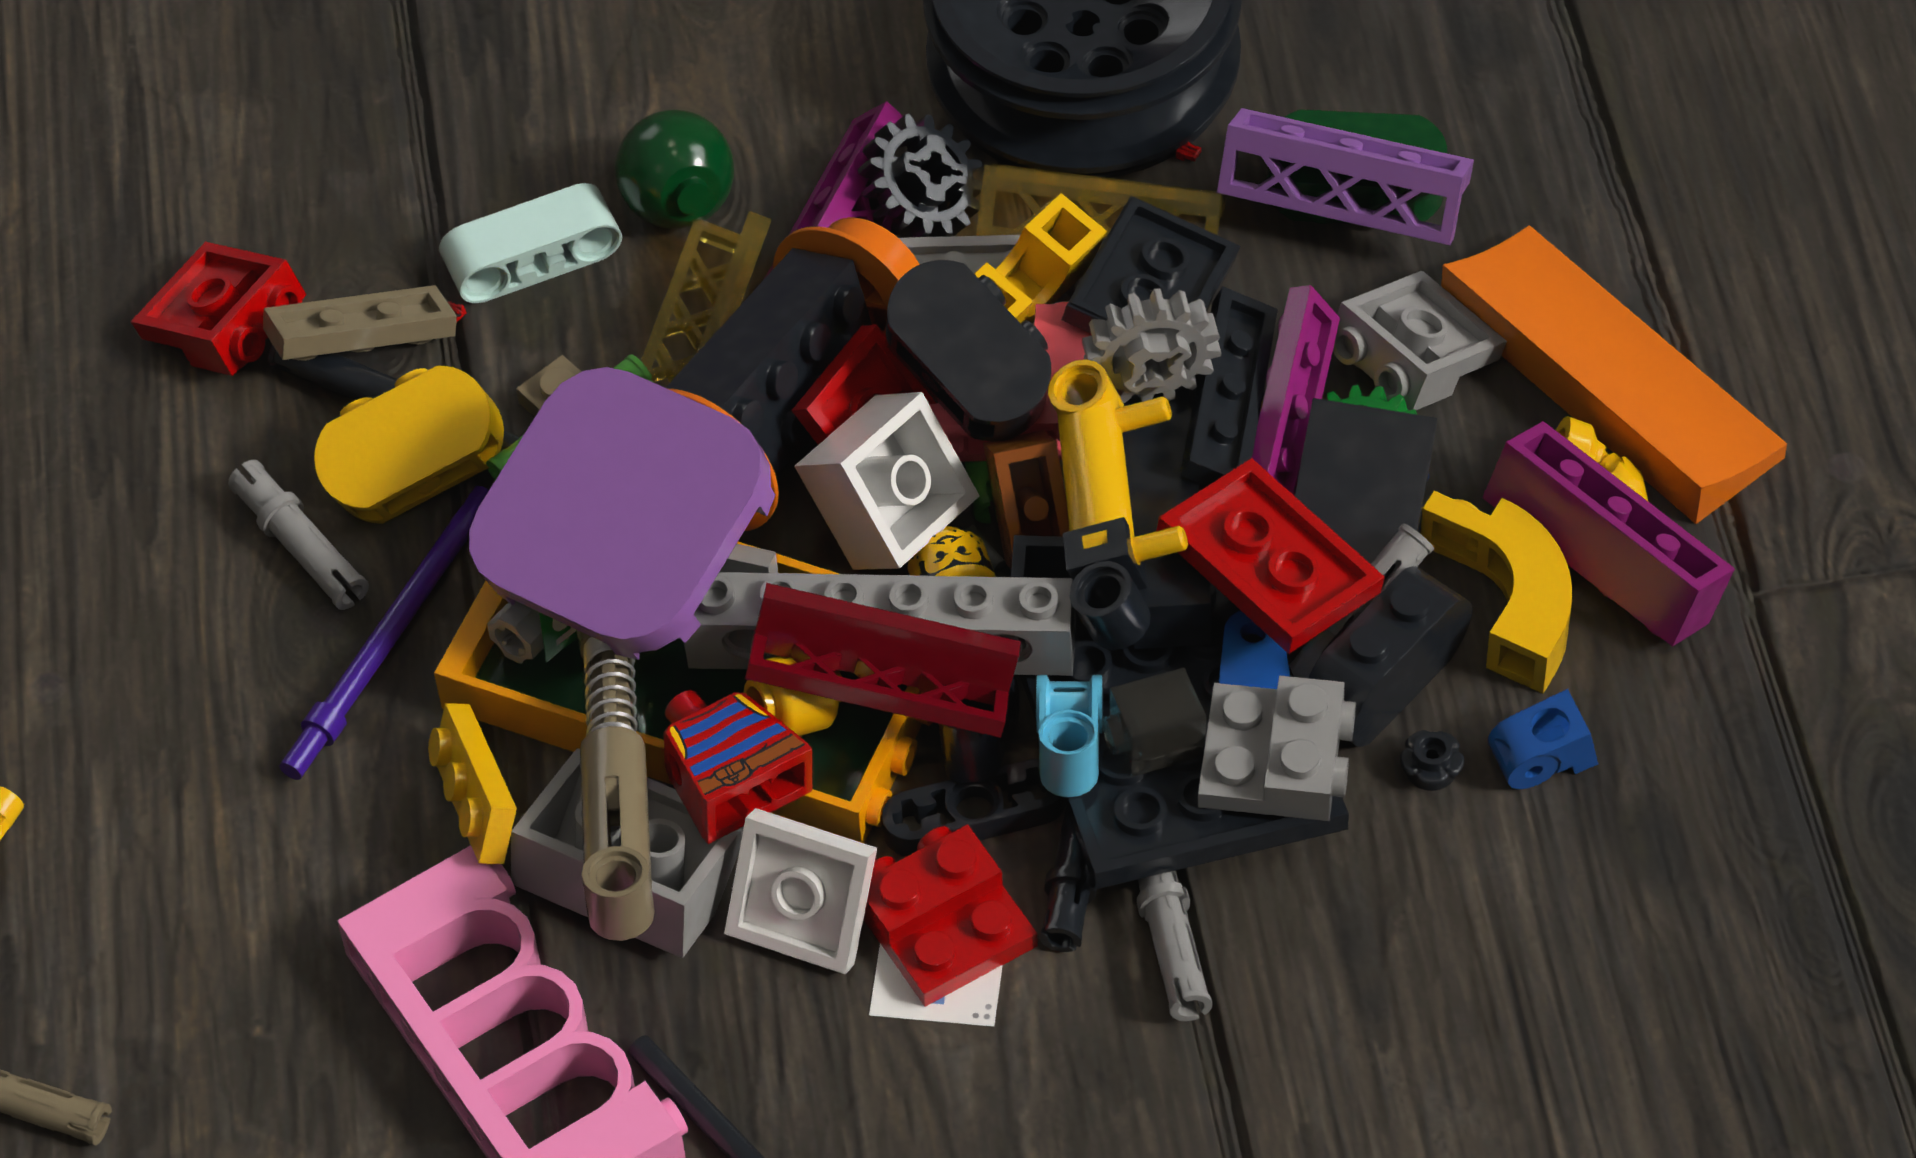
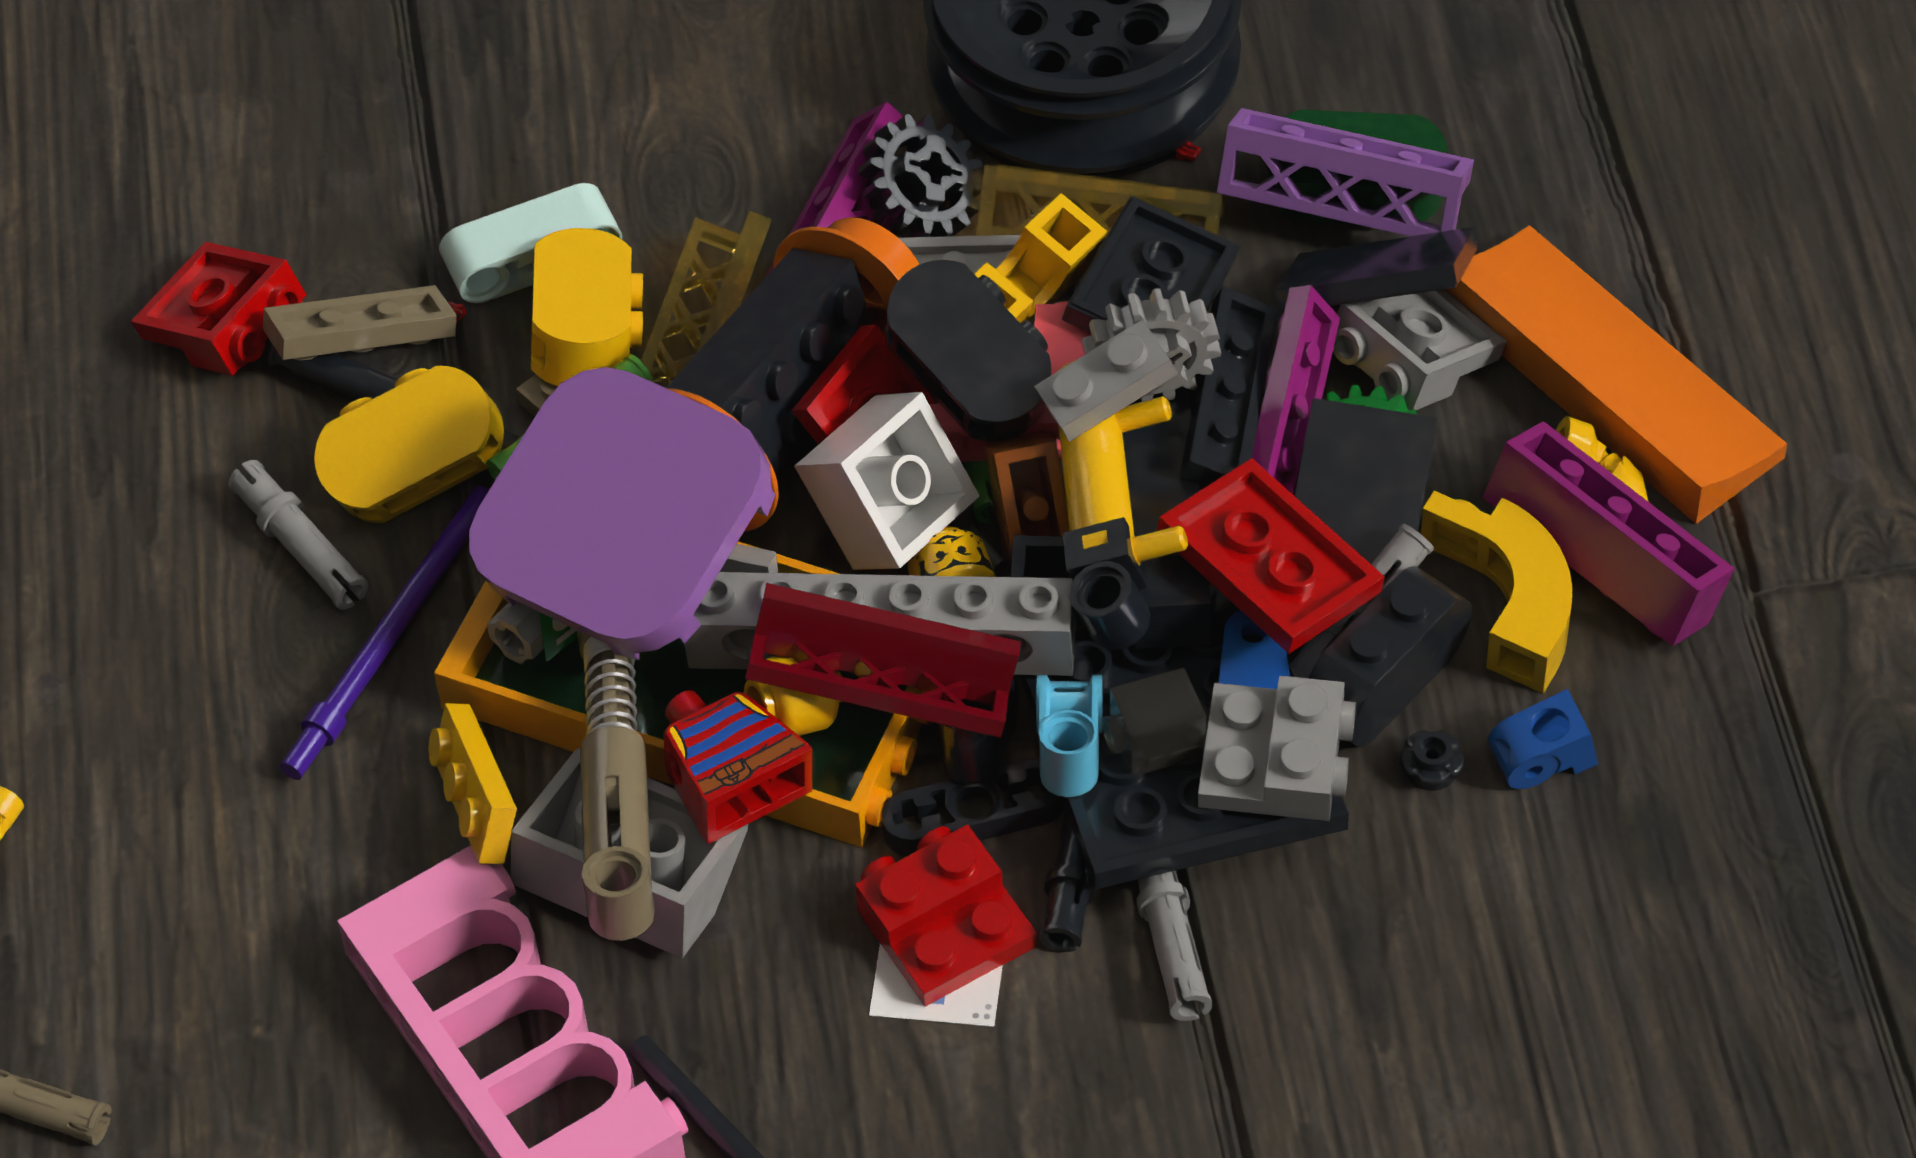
(583, 303): none -> yellow brick
(674, 169): dark green brick -> none
(800, 890): white tile -> none
(1106, 380): none -> light grey plate
(1382, 268): none -> black tile

